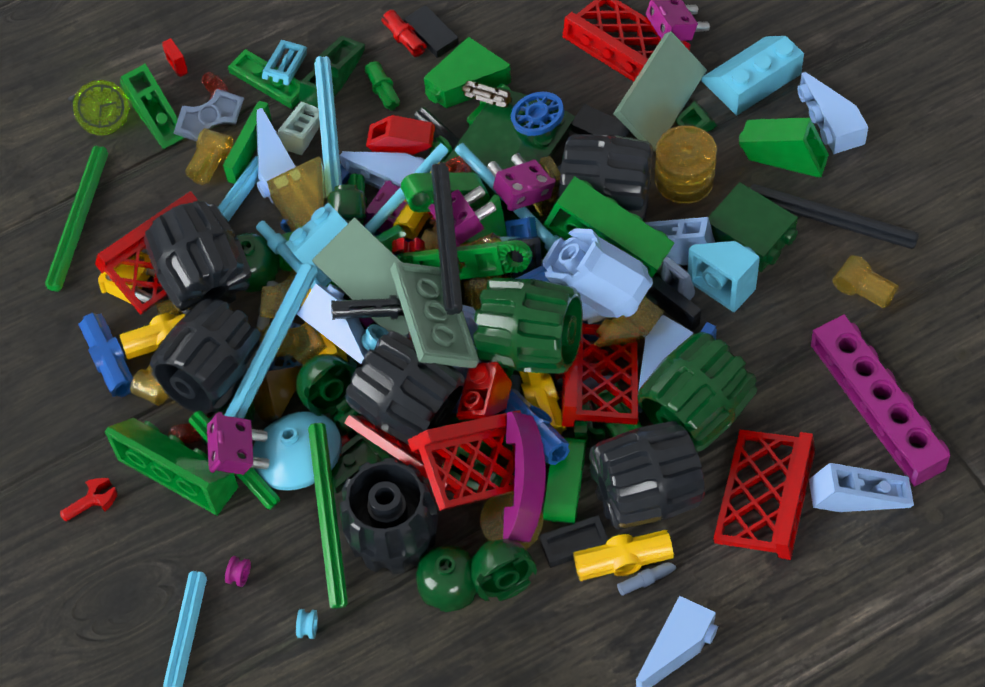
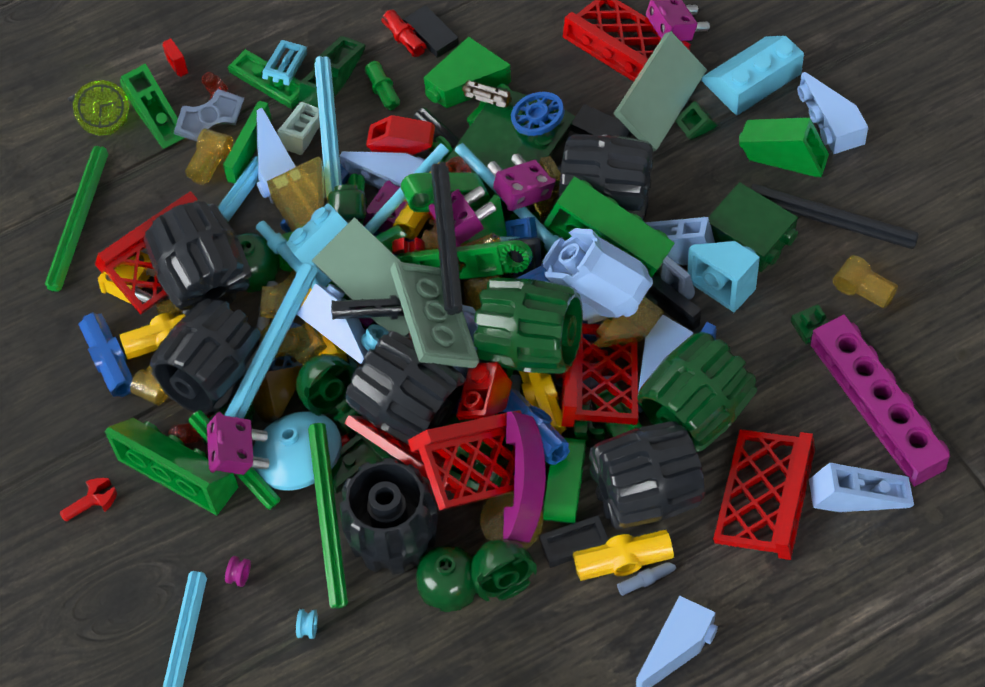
(685, 164): clear yellow wheel -> none
(807, 321): none -> dark green tile

